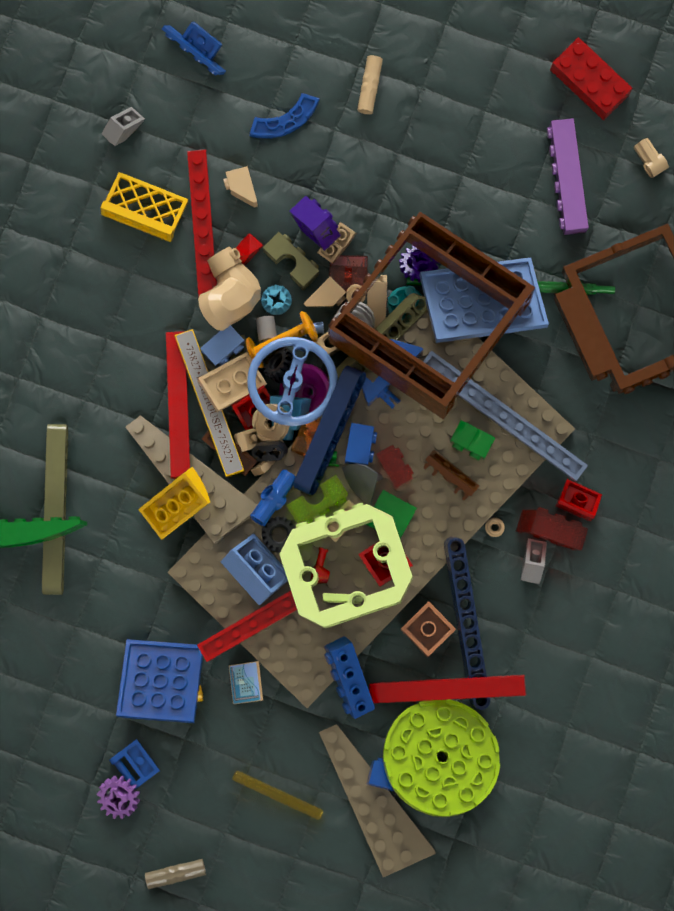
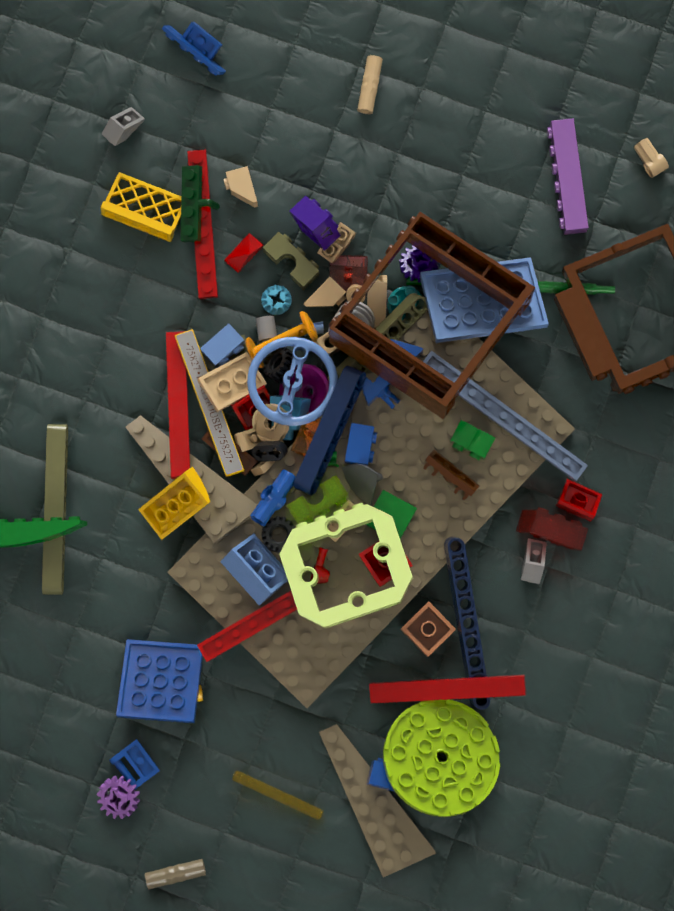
(192, 203): none -> dark green plate
(235, 293): tan piece -> none
(246, 682): piece -> none
(288, 122): blue tile -> none
(340, 598): yellowish green tile -> none
(349, 677): blue brick -> none
(393, 466): clear red brick -> none
(499, 523): tan plate -> none
(591, 78): red brick -> none

